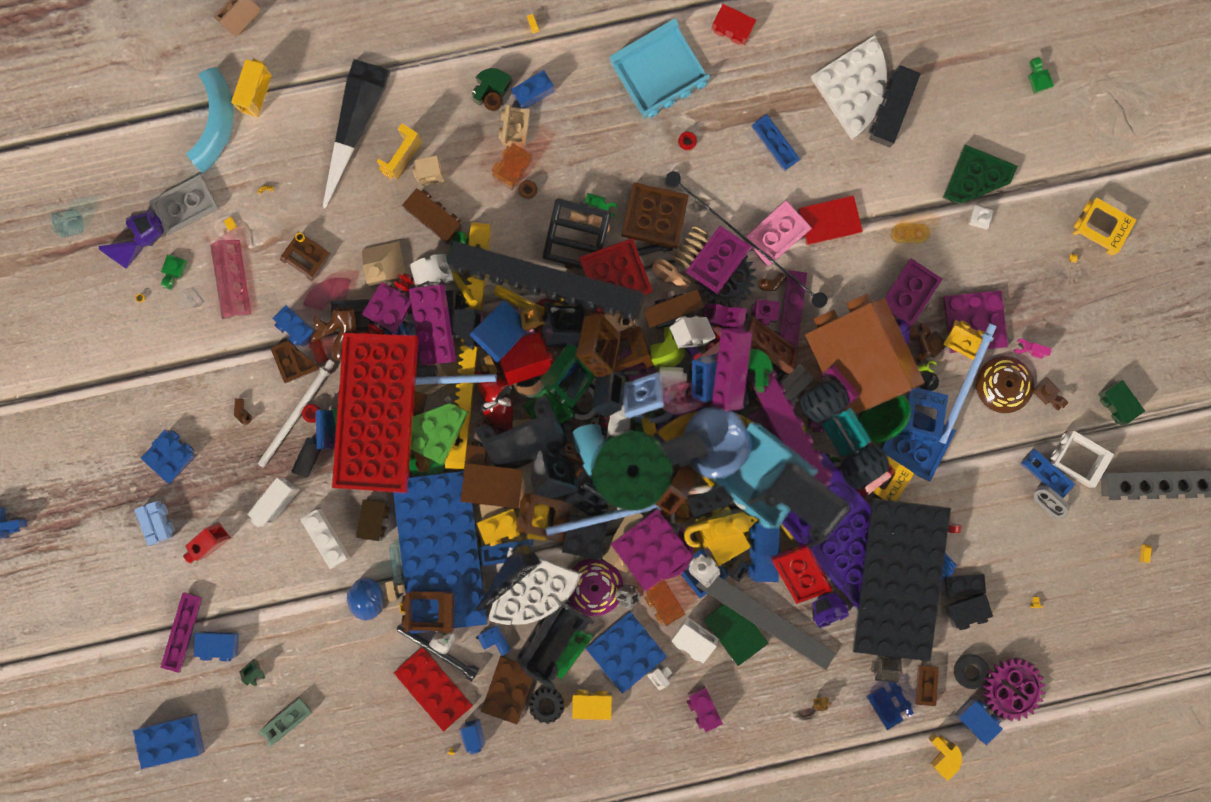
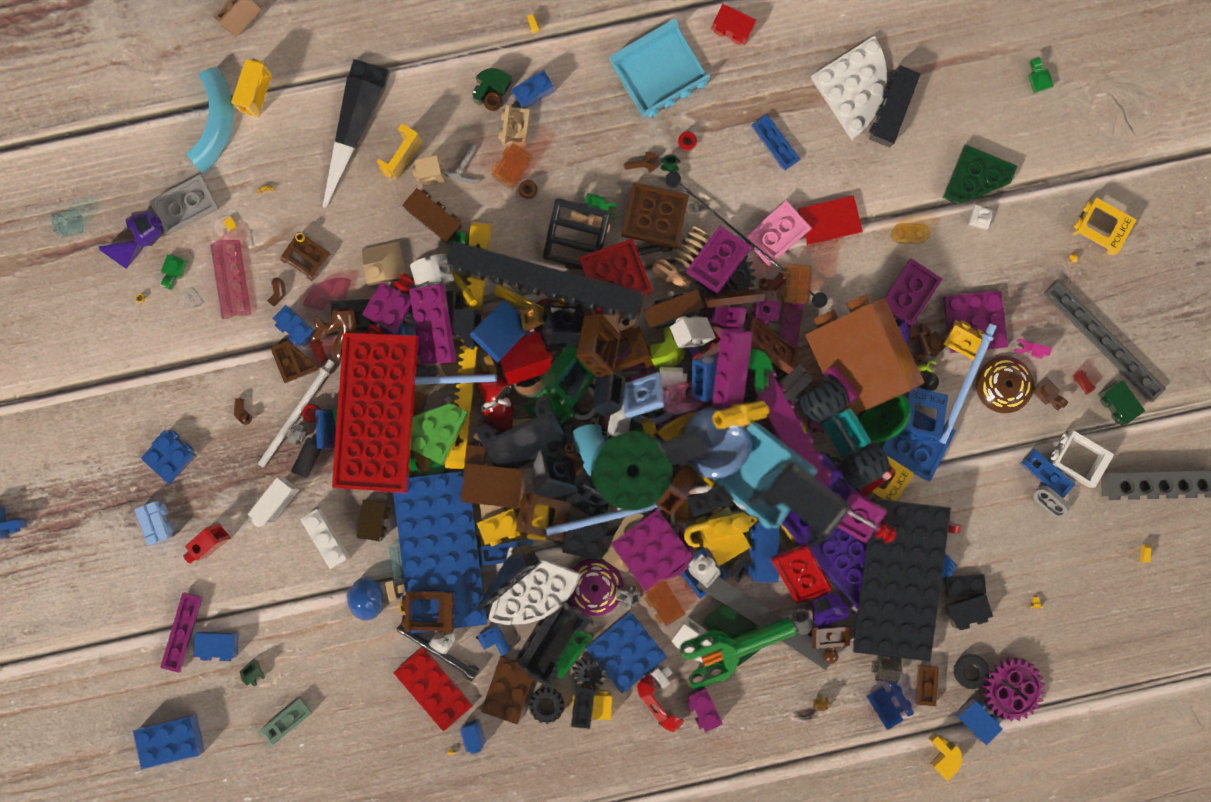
(279, 291): none -> reddish brown arm
(296, 434): none -> light grey plate
(459, 171): none -> light grey piece
(582, 707): none -> black plate
(589, 665): none -> black gear
(643, 163): none -> reddish brown bar
(645, 690): none -> red piece
(670, 163): none -> dark green plate
(725, 652): none -> green piece
(734, 298): none -> reddish brown tile
(740, 414): none -> yellow piece
(797, 283): none -> clear orange brick
(830, 638): none -> reddish brown plate
(865, 519): none -> magenta plate
(1083, 381): none -> clear red pin
(1104, 341): none -> dark grey tile

